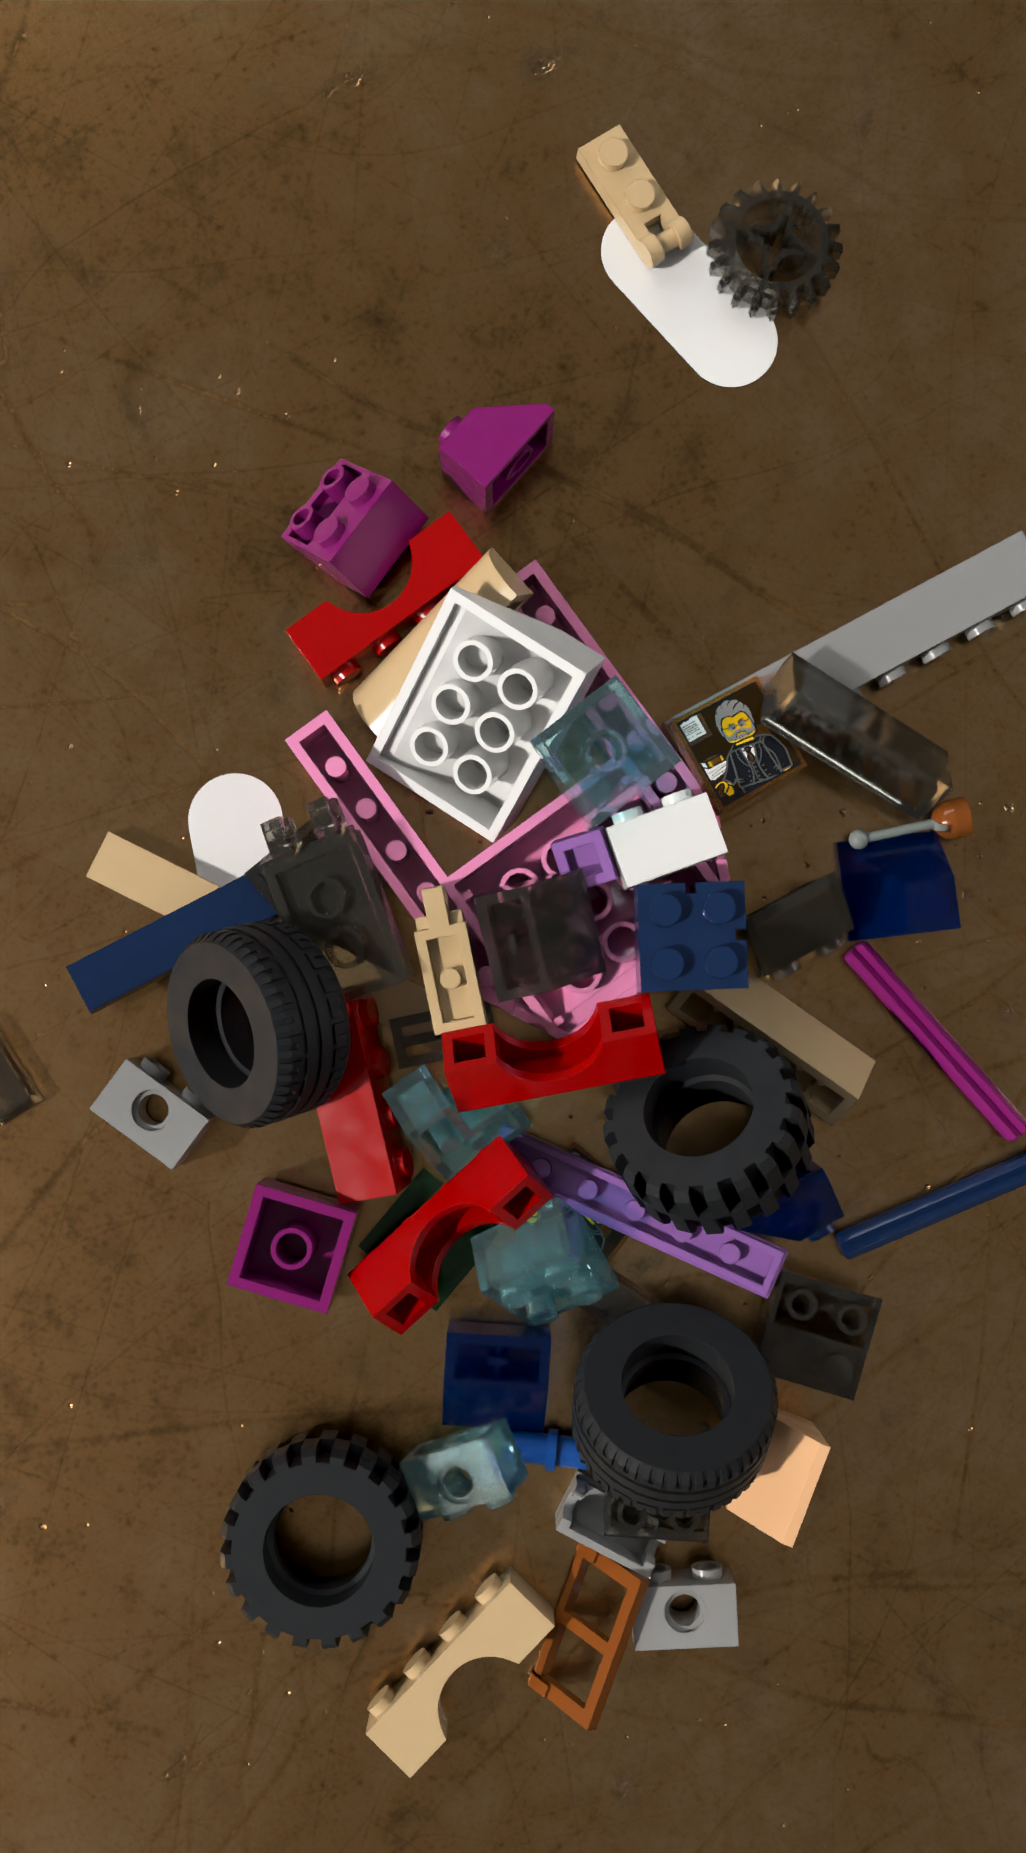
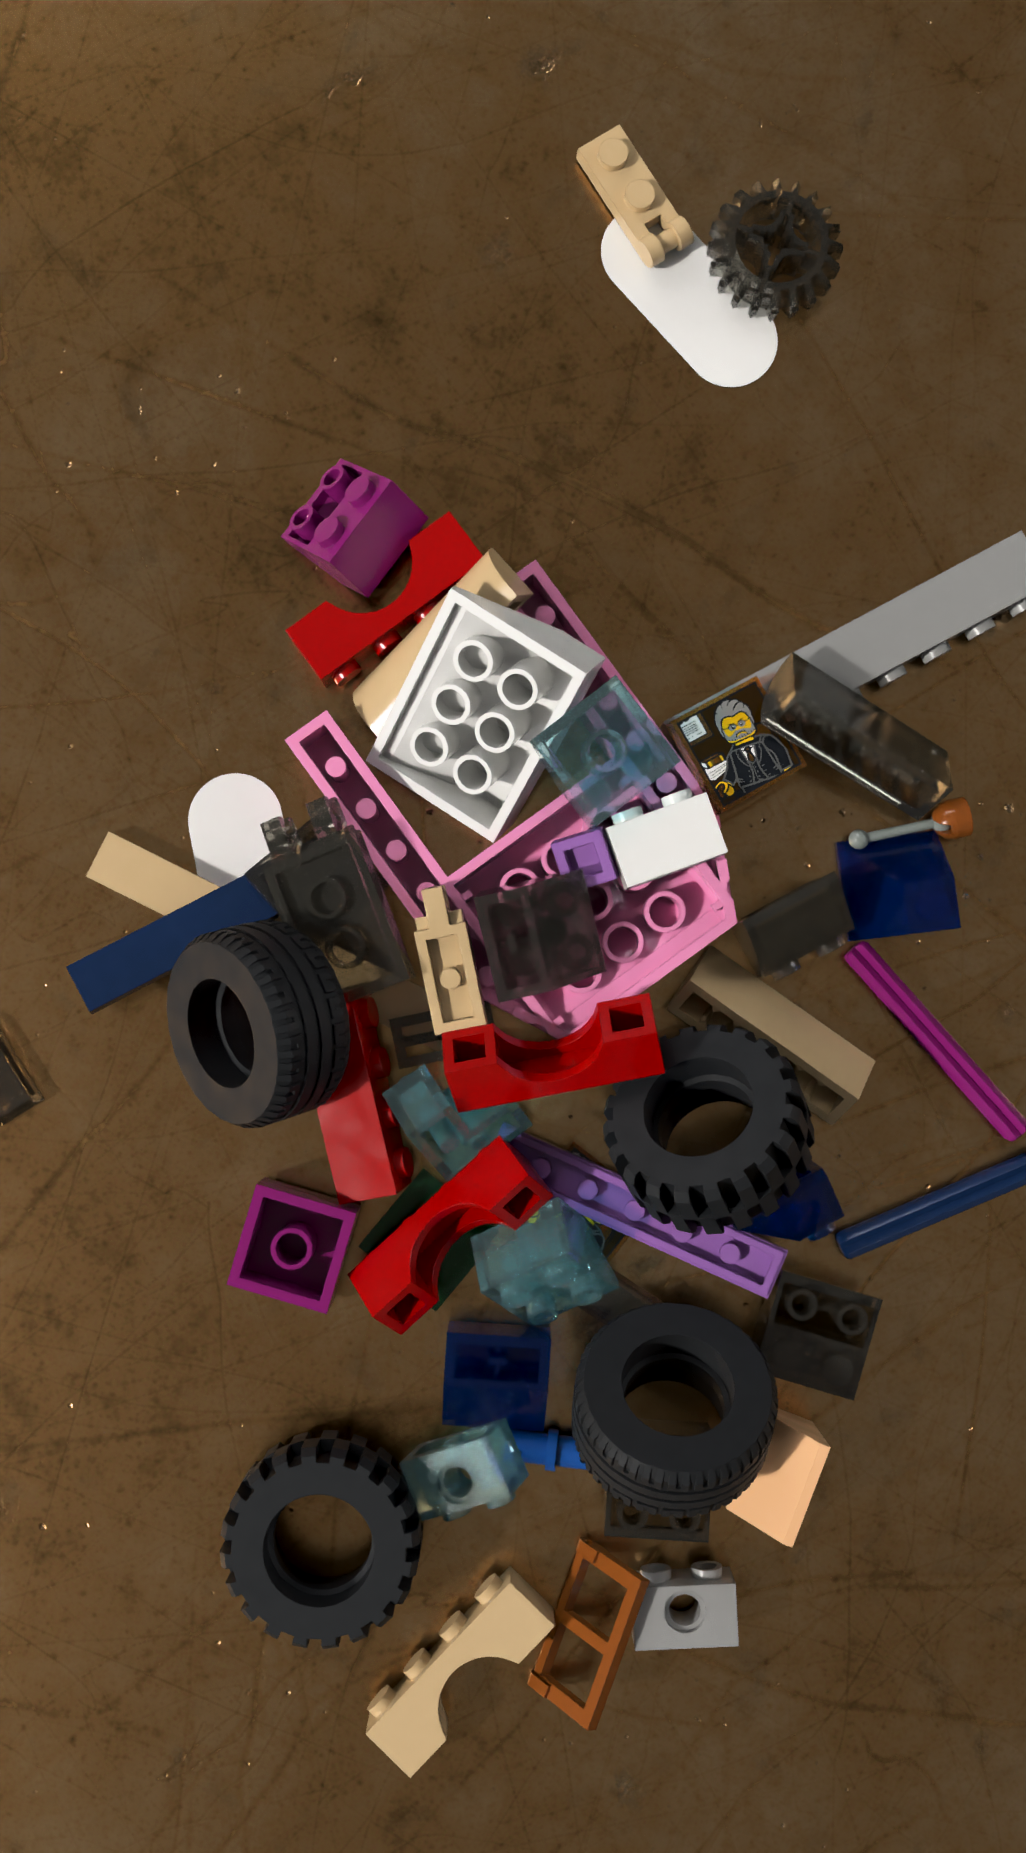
(124, 1107): light grey brick -> none
(493, 449): magenta slope -> none
(582, 1519): light grey hinge -> none
(690, 936): dark blue piece -> none

